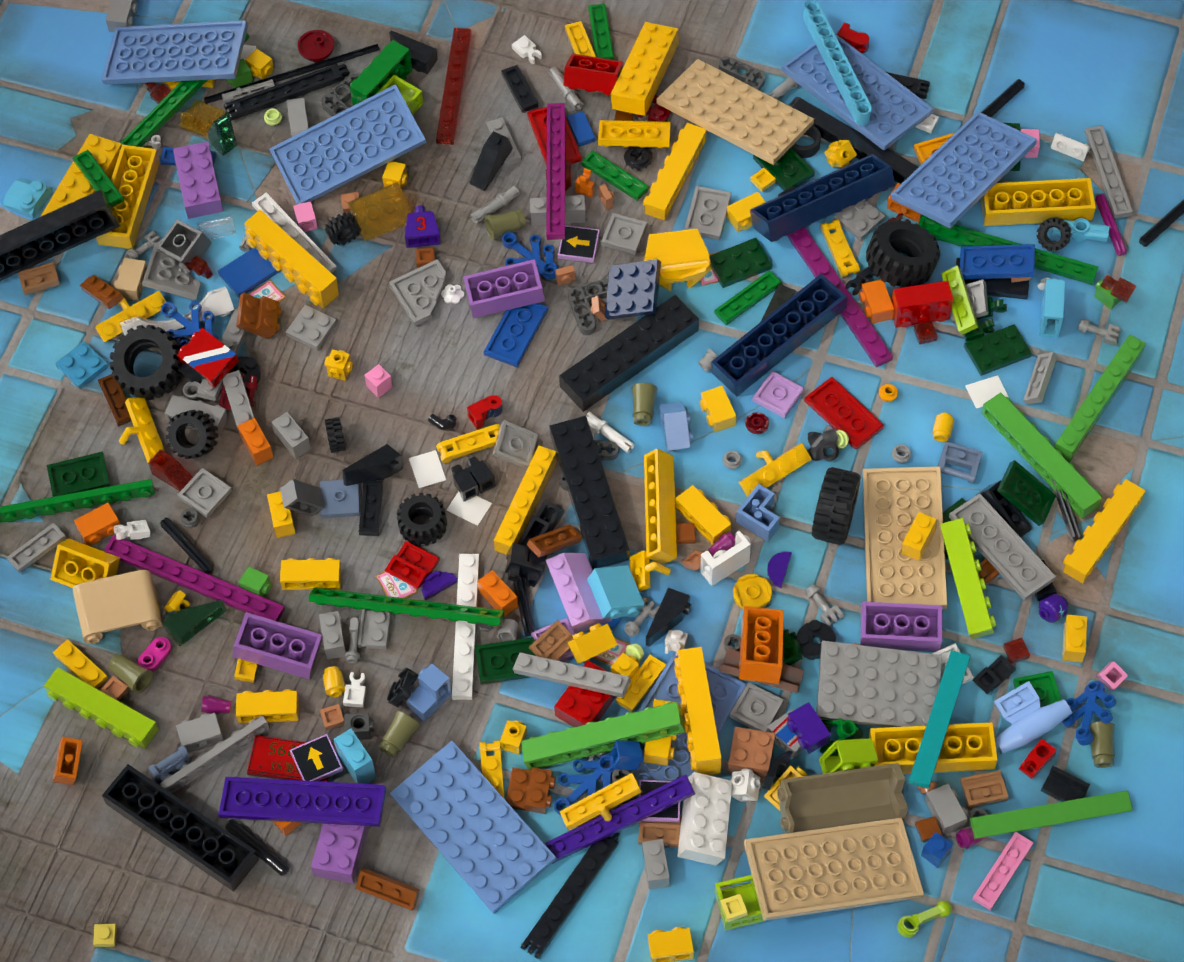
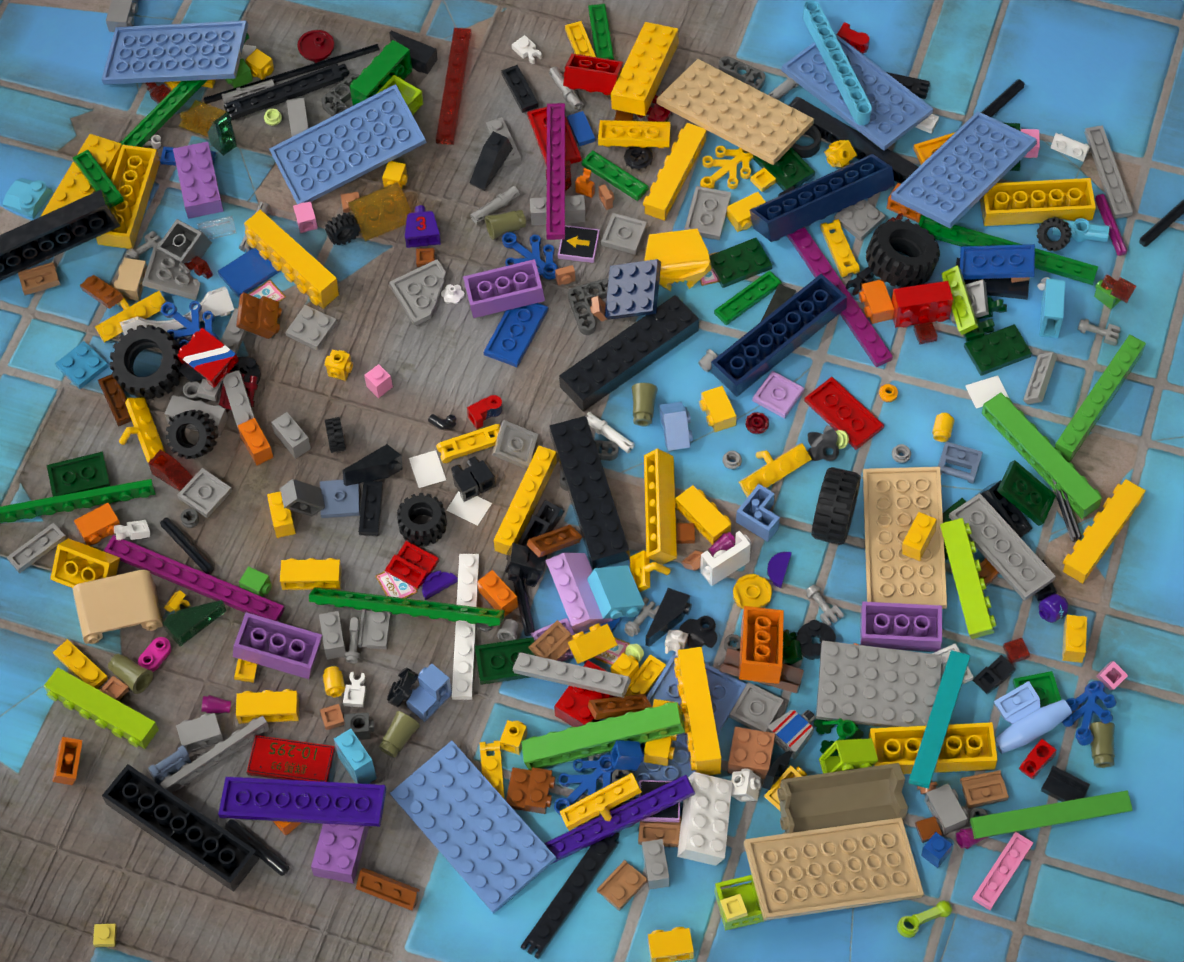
(277, 214): white plate -> none
(316, 759): black tile -> none
(617, 706): none -> dark orange plate
(622, 885): none -> medium nougat plate
(697, 634): none -> black plate
(727, 166): none -> yellow plant
(808, 727): dark purple brick -> none

